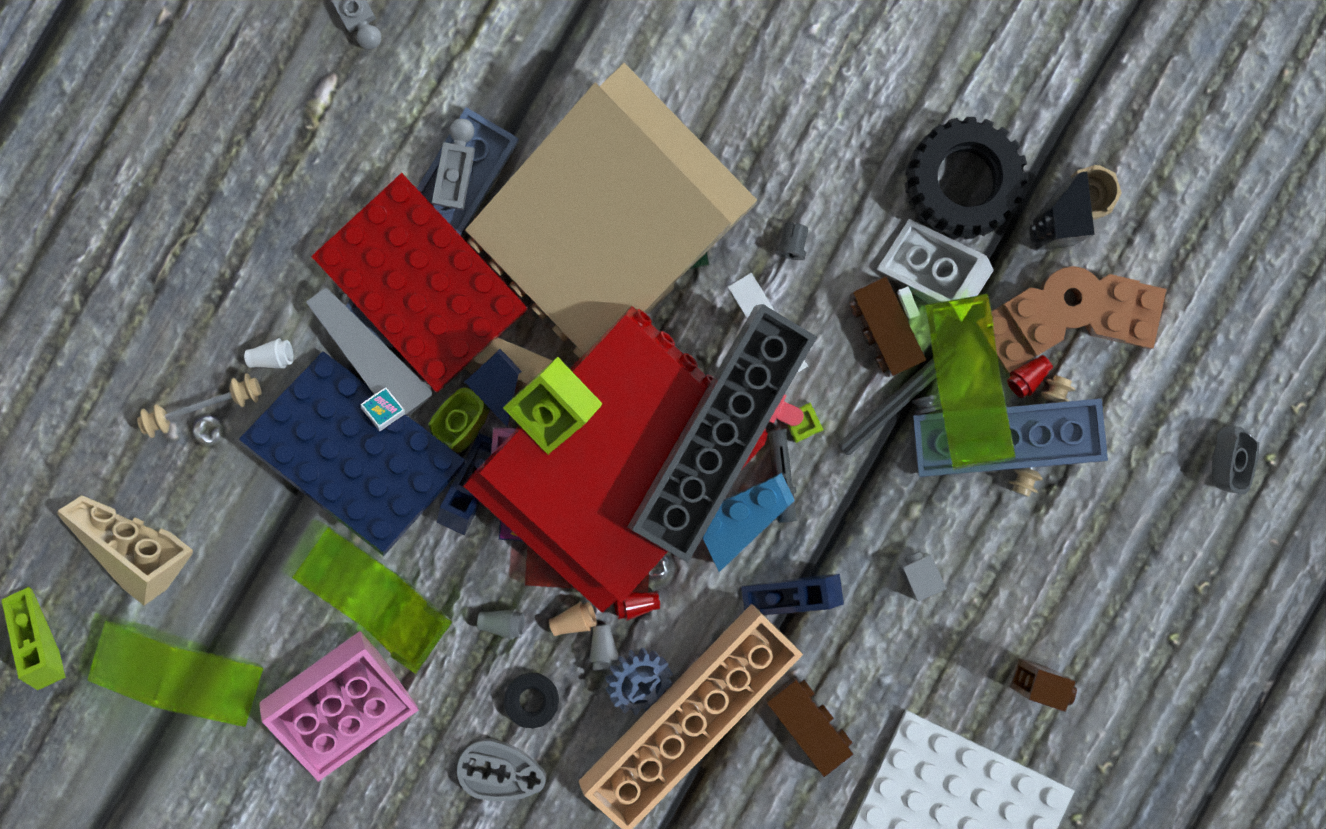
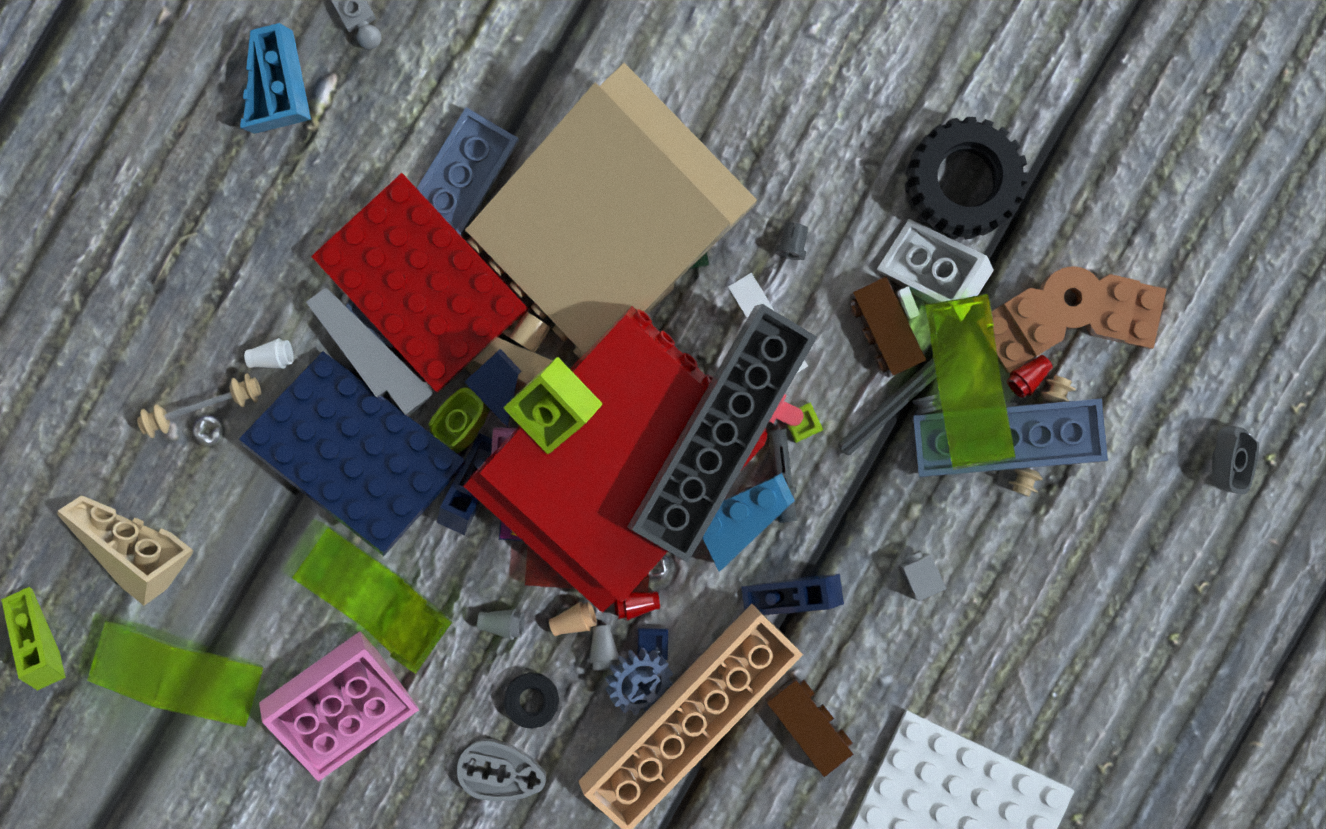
(275, 81): none -> dark azure wedge
(382, 409): tile -> none
(455, 167): light grey plate -> none
(528, 331): none -> tan plate
(653, 639): none -> dark blue tile
(1043, 685): reddish brown brick -> none
(1065, 217): black slope -> none
(1103, 190): tan hair -> none

